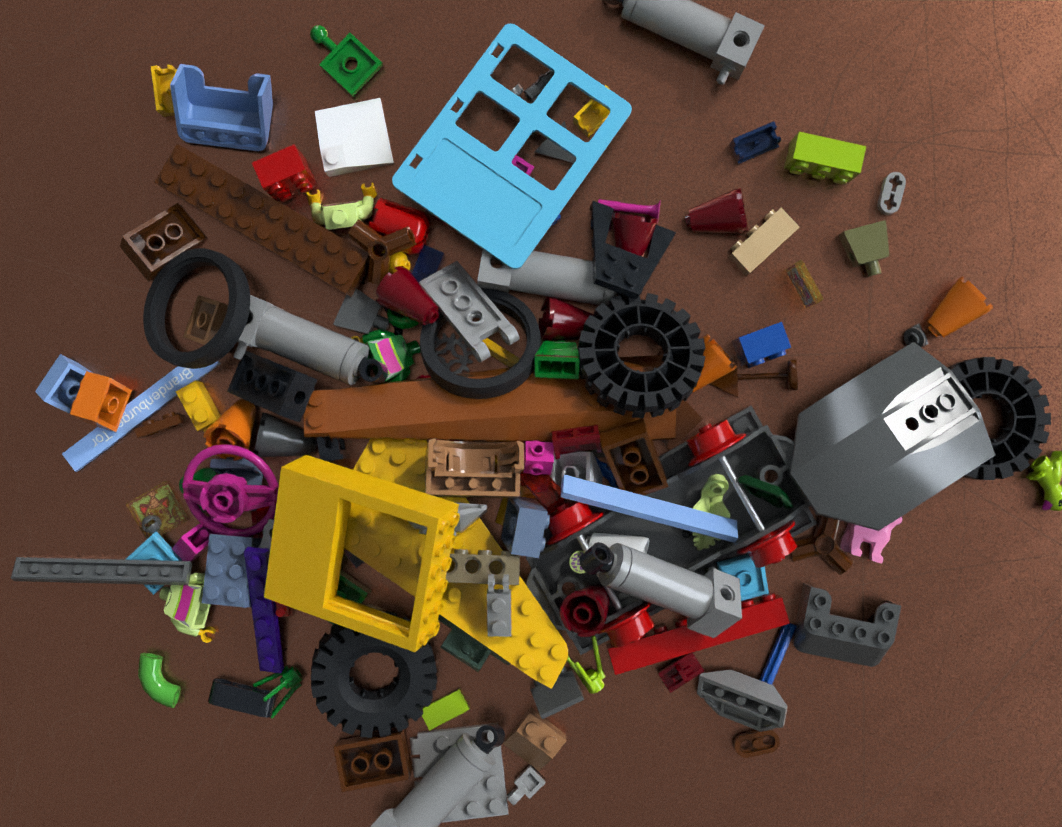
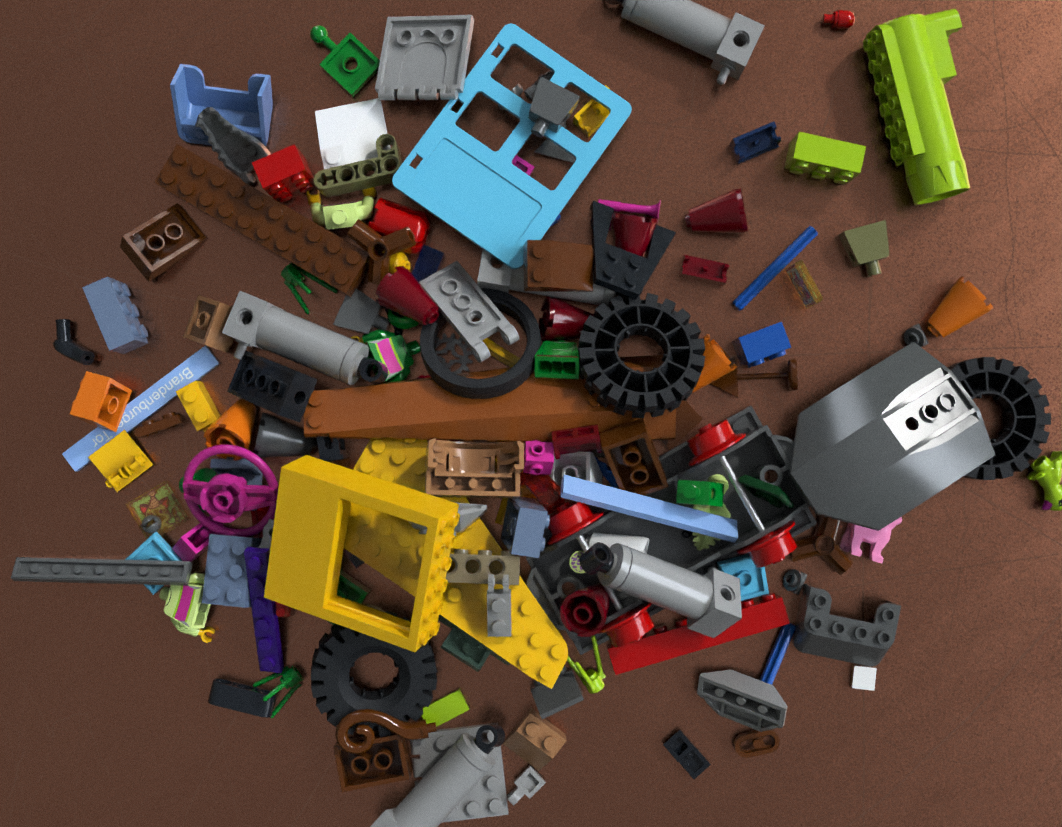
(62, 383): light blue slope -> none
(67, 347): none -> black arm
(116, 315): none -> sand blue brick
(120, 461): none -> yellow hinge
(153, 681): bright green cylinder -> none
(160, 293): black tyre -> none
(162, 92): yellow hinge -> none
(233, 145): none -> dark grey animal
(294, 276): none -> green plant
(359, 169): none -> olive beam
(409, 730): none -> reddish brown plant
(424, 57): none -> light grey hinge
(551, 107): none -> dark grey torso
(557, 266): none -> reddish brown slope
(680, 672): dark red hips -> none
(687, 754): none -> black slope
(700, 493): none -> green torso
(704, 270): none -> dark red hinge
(763, 240): tan brick -> none
(775, 268): none -> blue axle
(794, 581): none -> dark grey plate
(840, 19): none -> red cylinder
(863, 677): none -> white tile
(896, 194): light grey beam -> none
(909, 71): none -> lime piece

